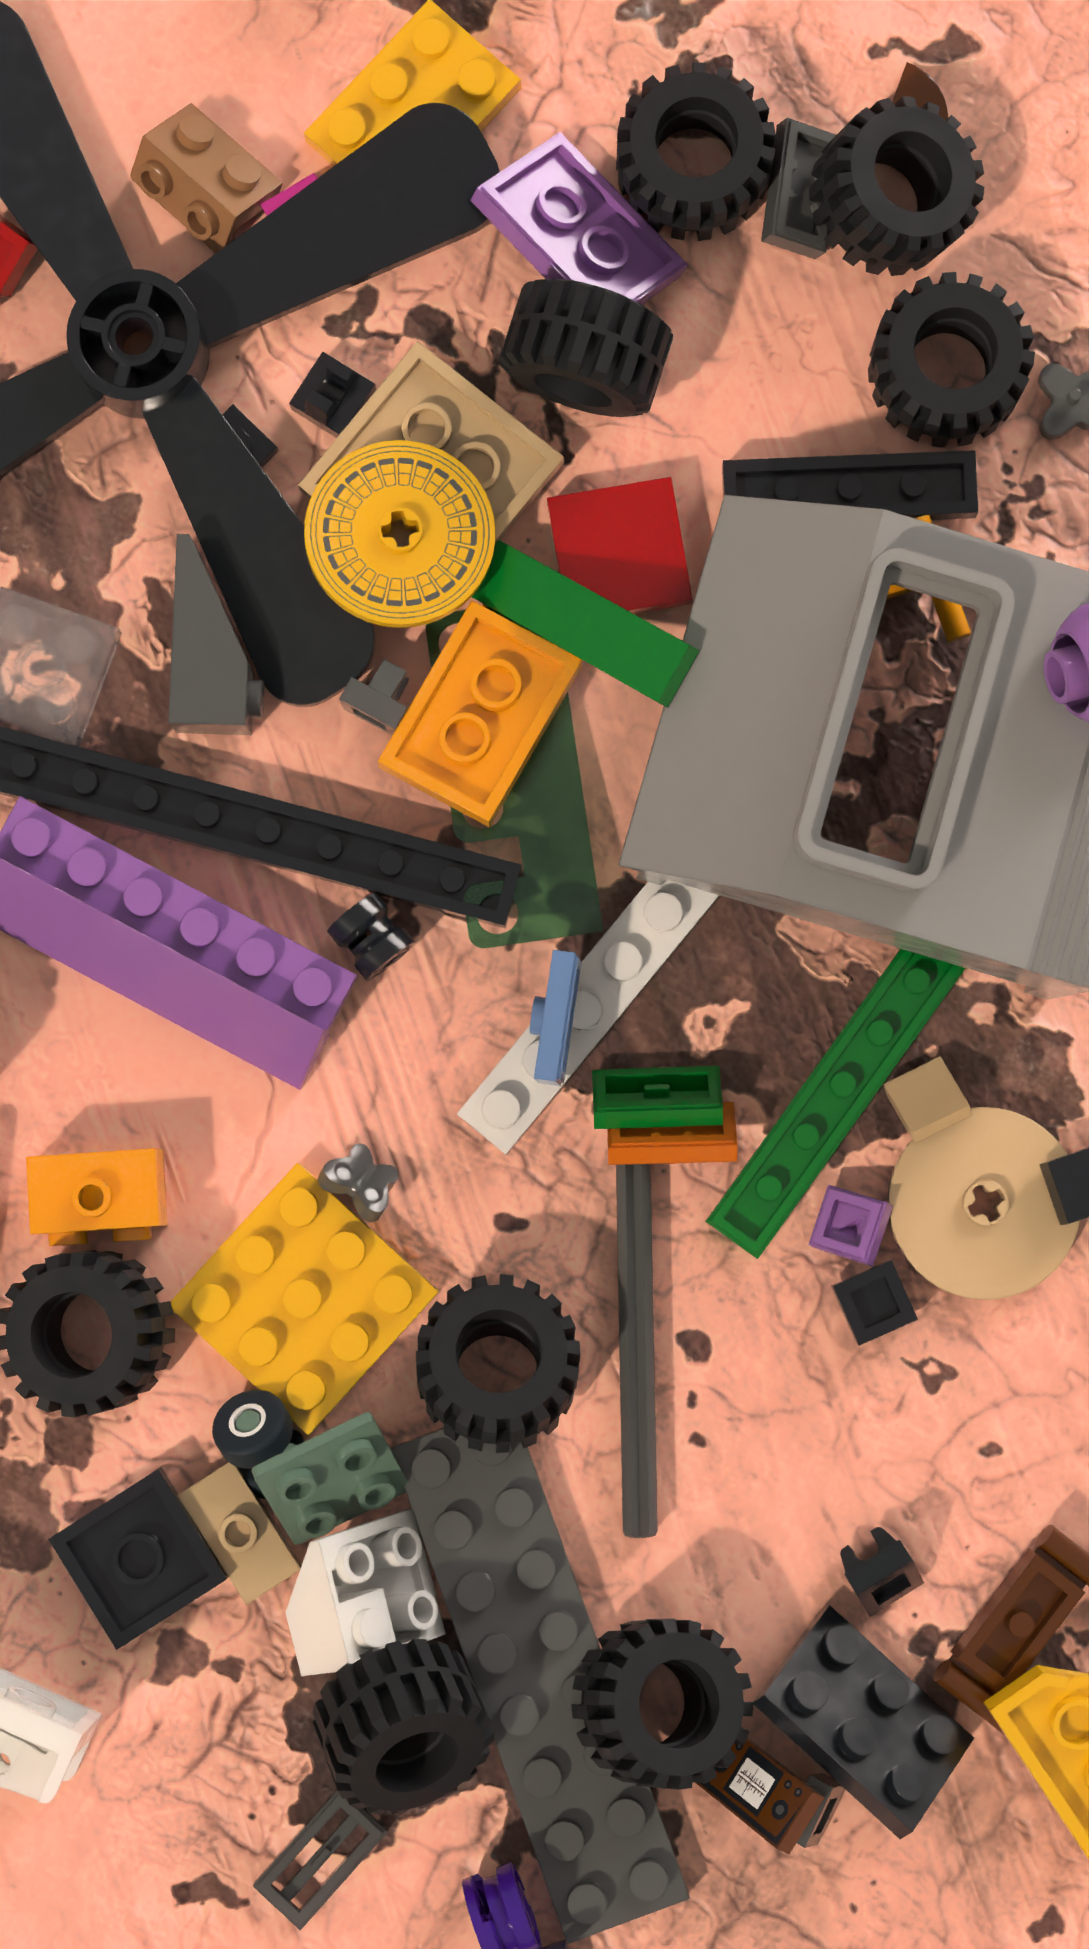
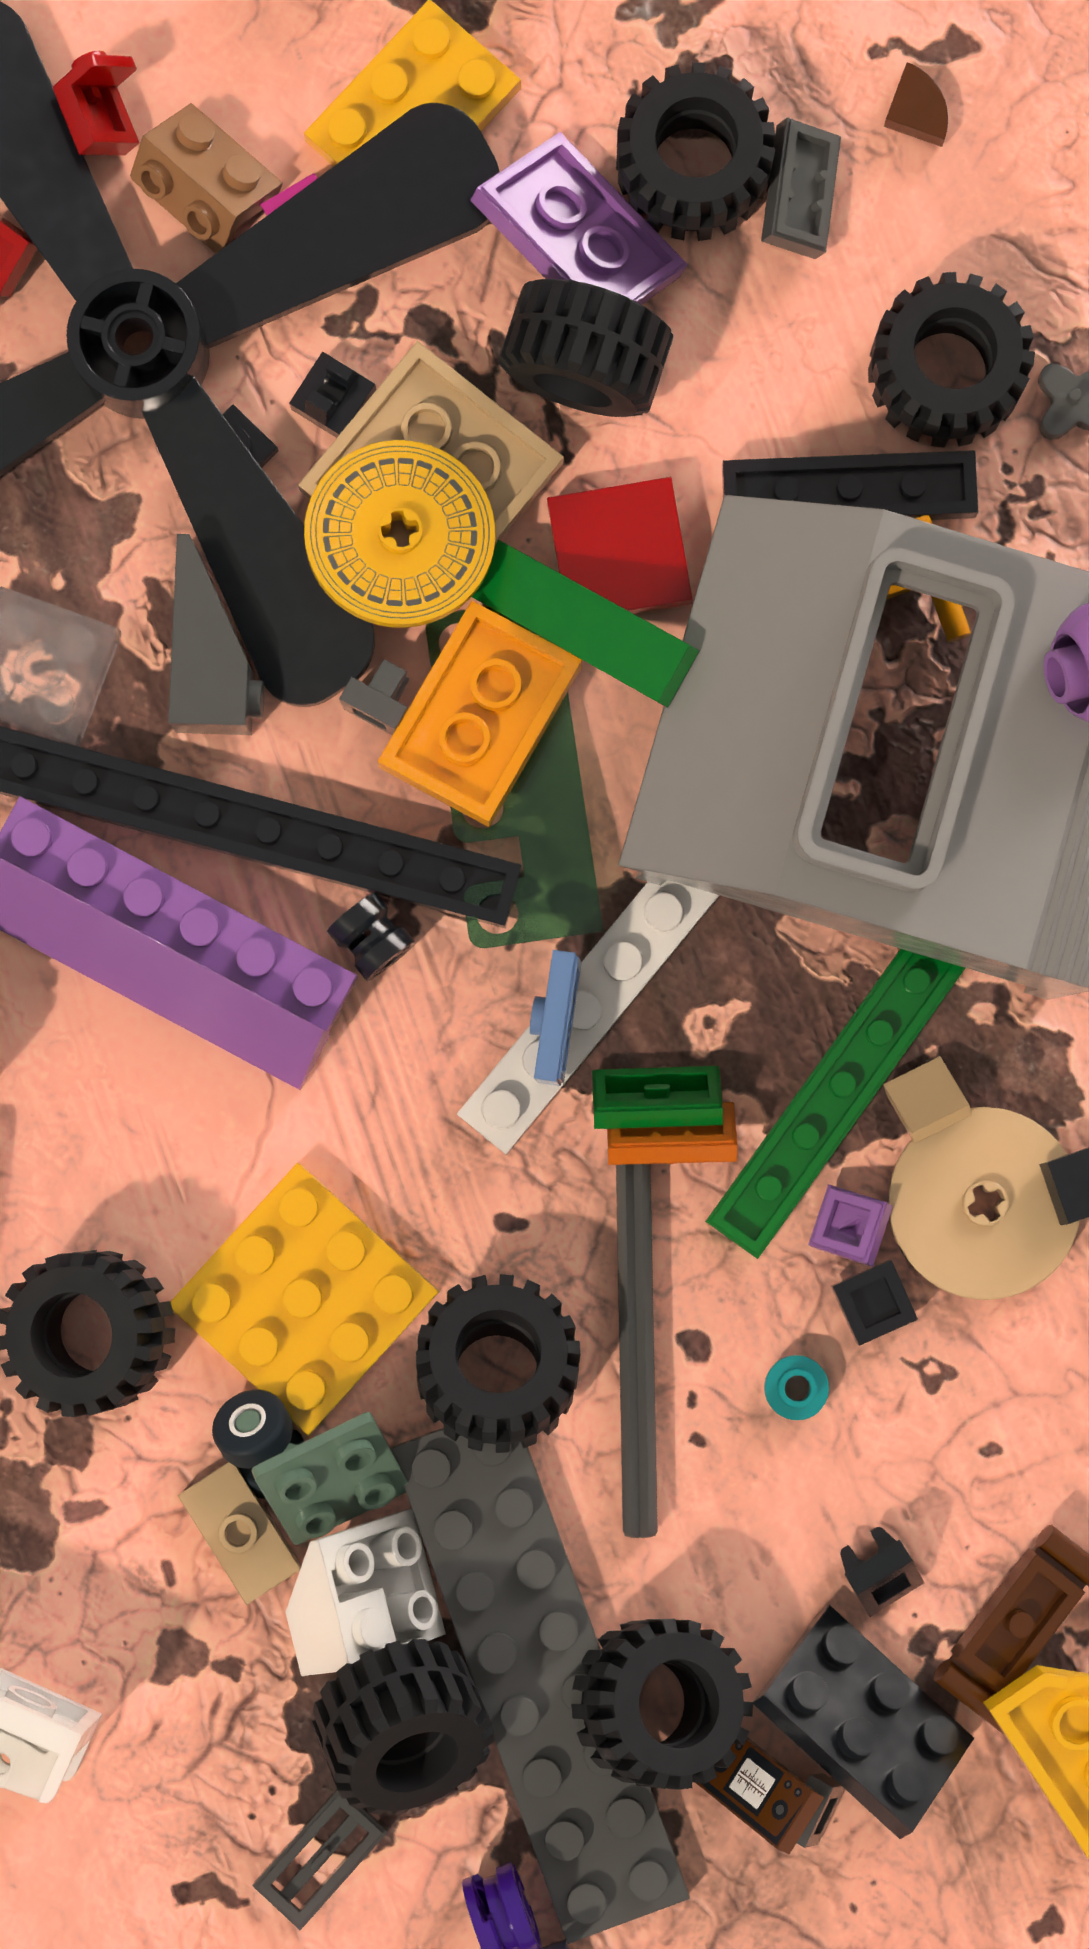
(94, 105): none -> red bracket
(97, 1192): light orange brick -> none
(138, 1558): black plate -> none
(361, 1180): dark grey piece -> none
(775, 1387): none -> teal plate
(931, 159): black tyre -> none

